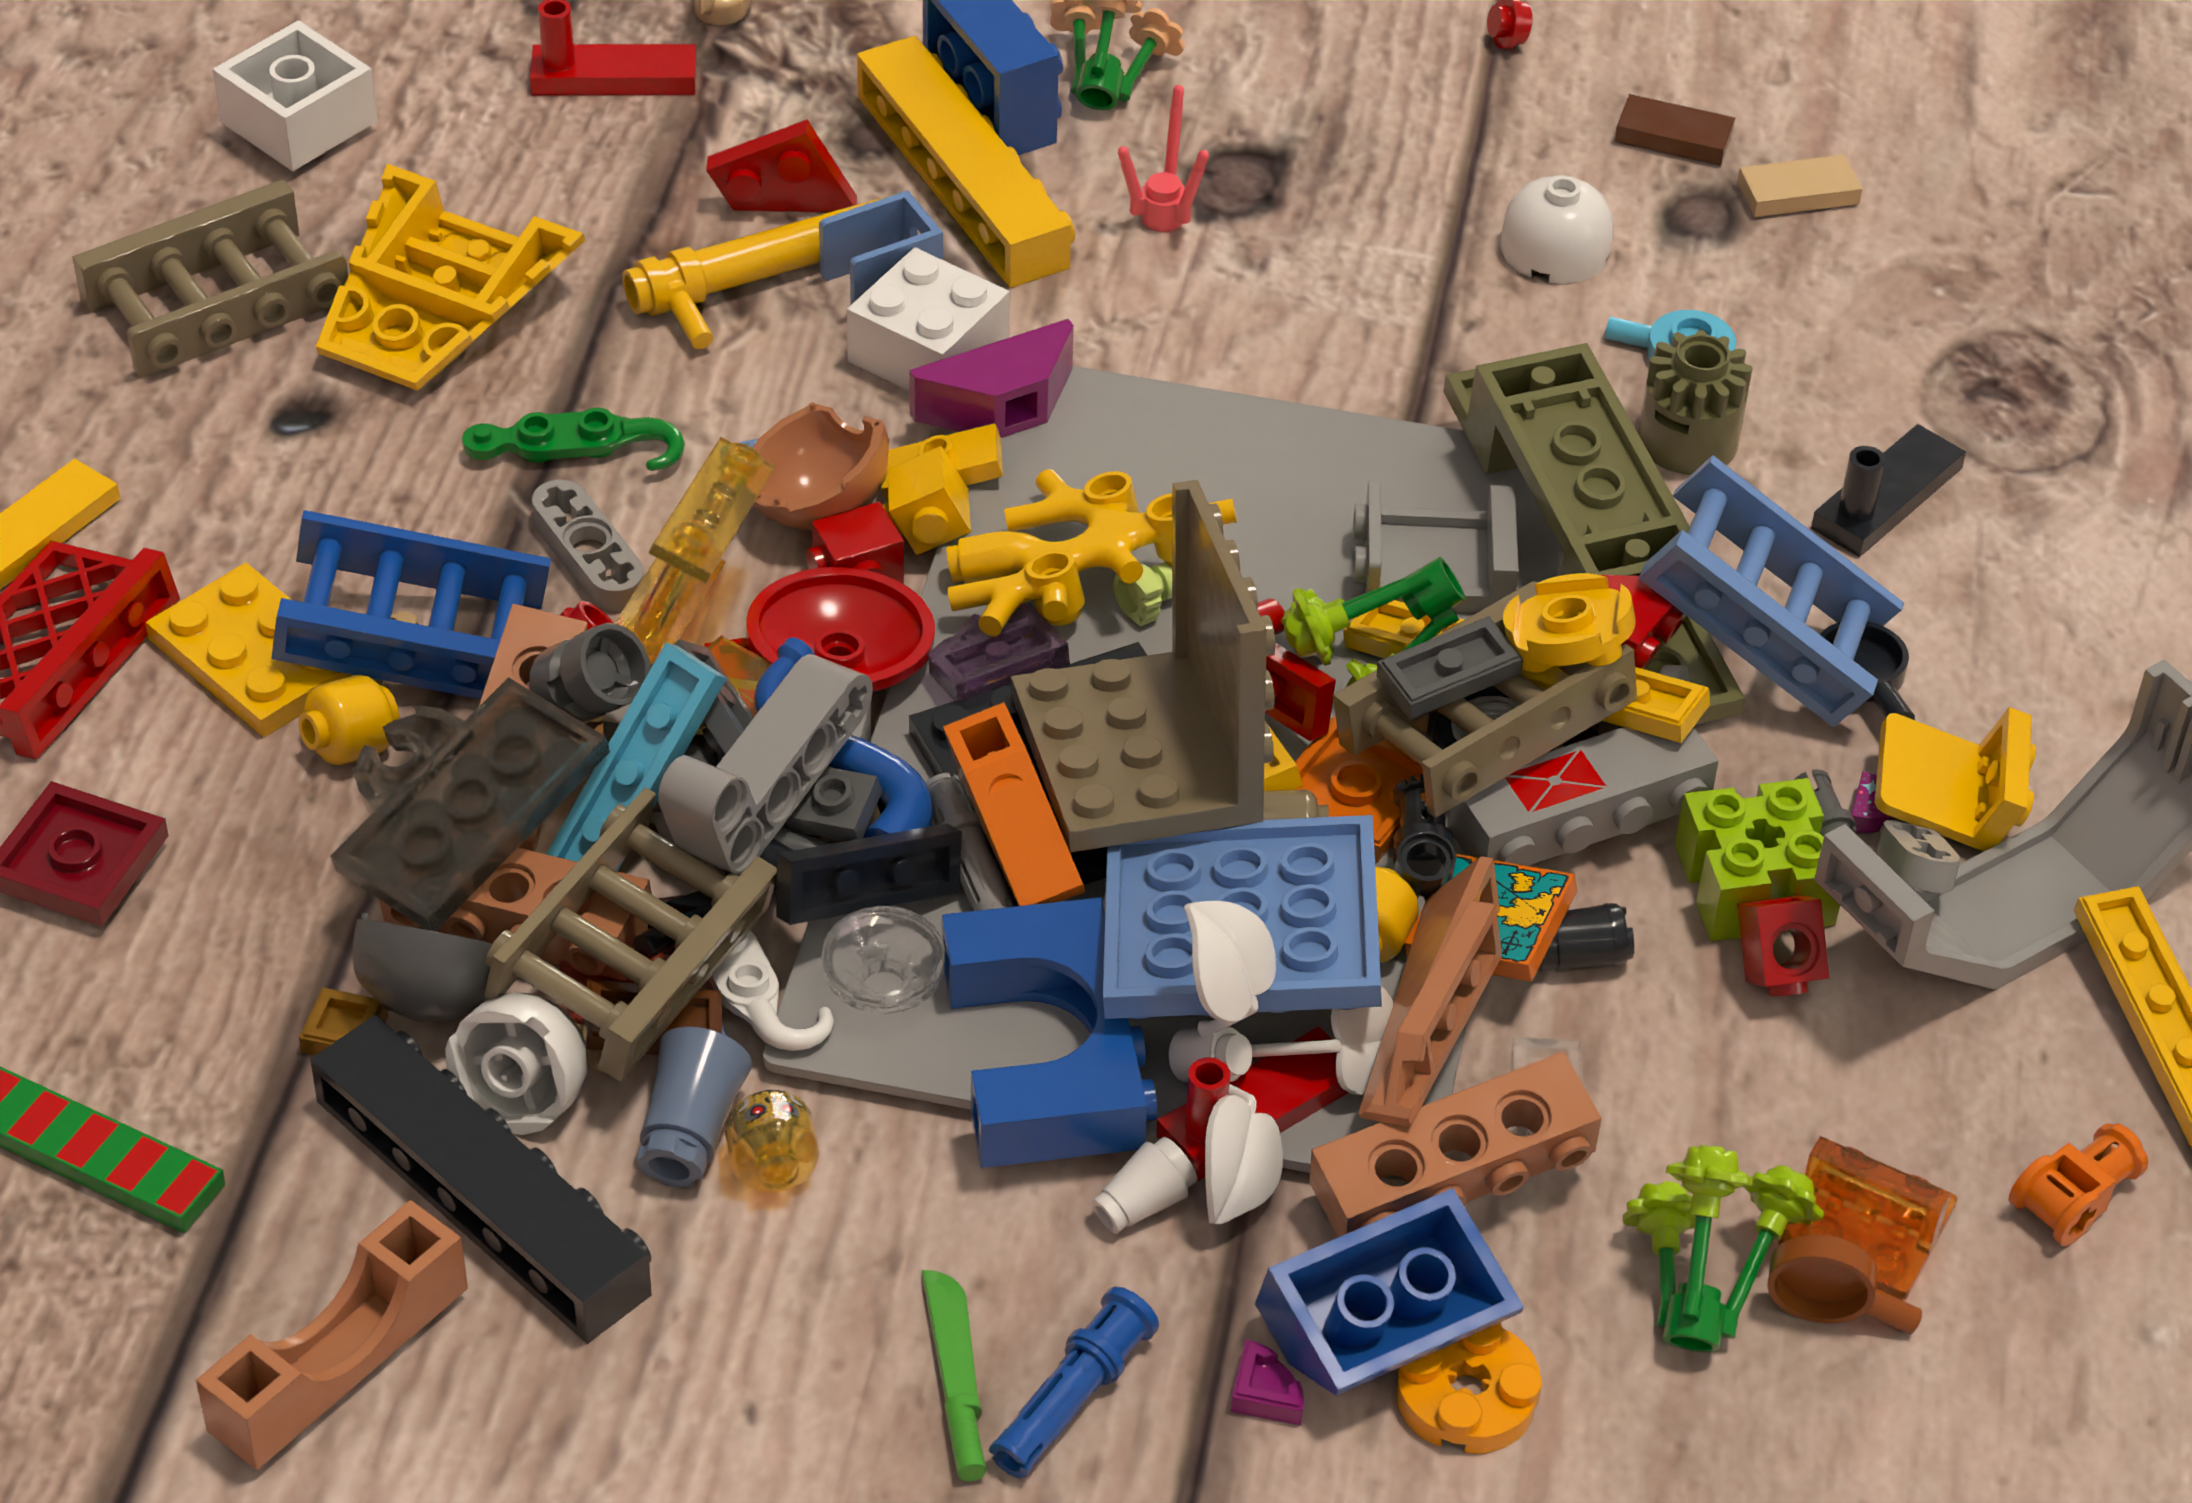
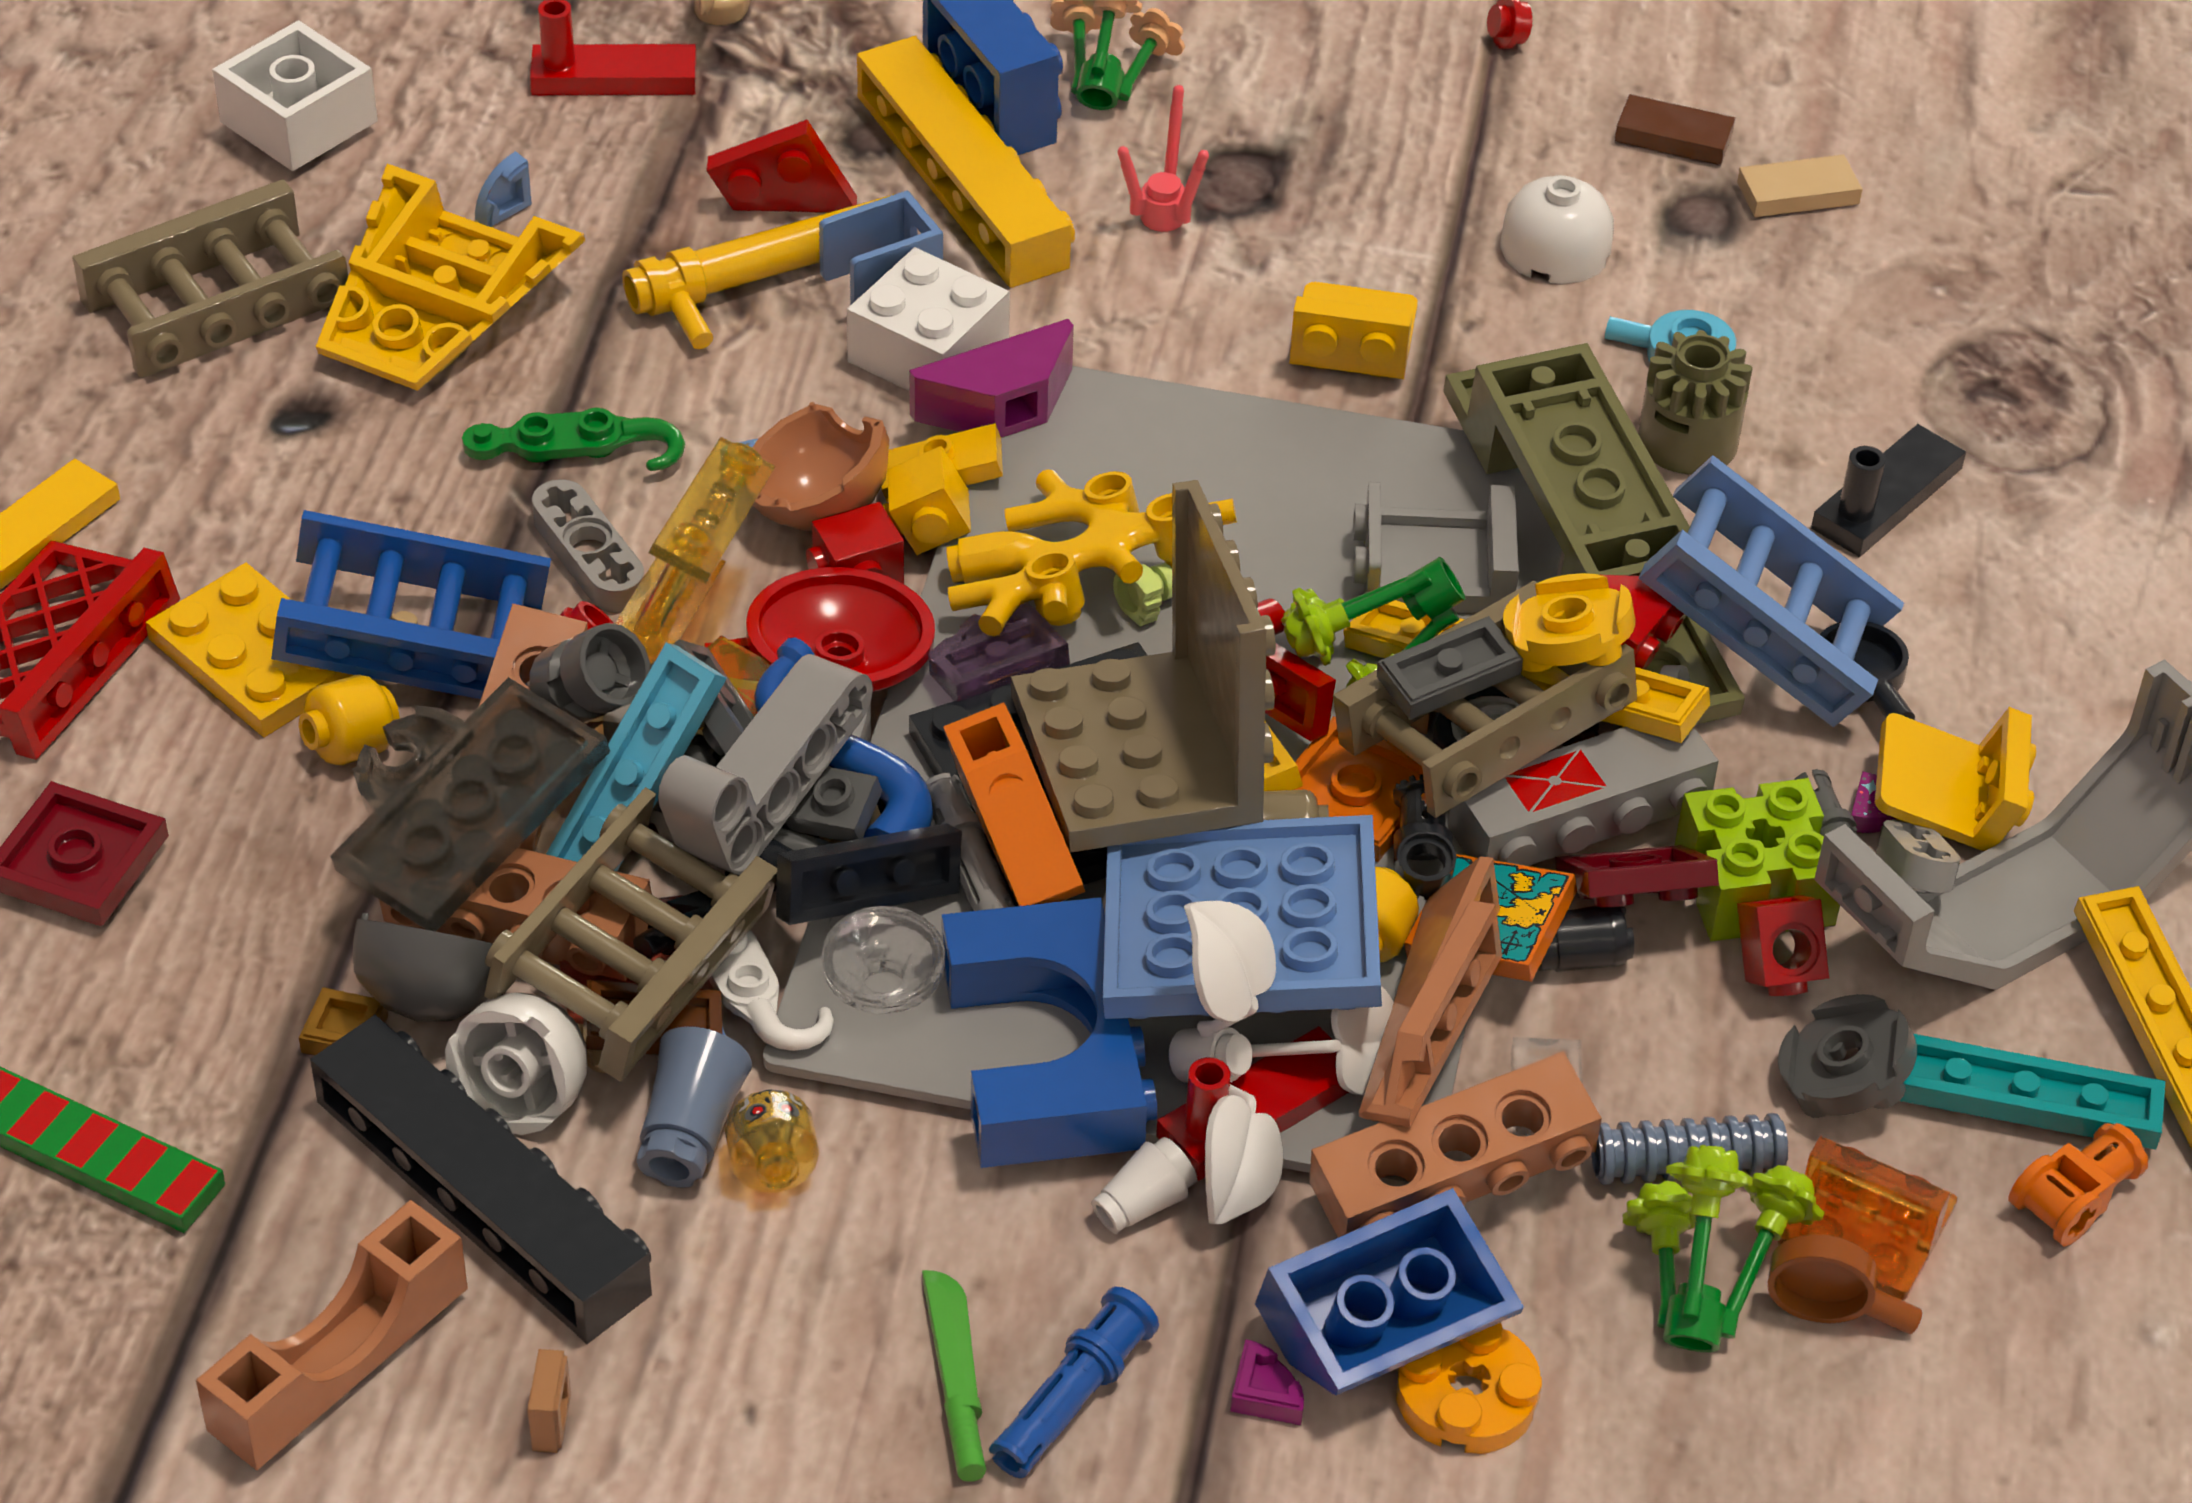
(504, 191): none -> medium blue tile
(549, 1401): none -> medium nougat tile
(1353, 329): none -> yellow bracket
(1618, 875): none -> dark red plate
(1649, 1149): none -> sand blue piece
(1864, 1081): none -> dark grey plate
(2033, 1090): none -> teal plate

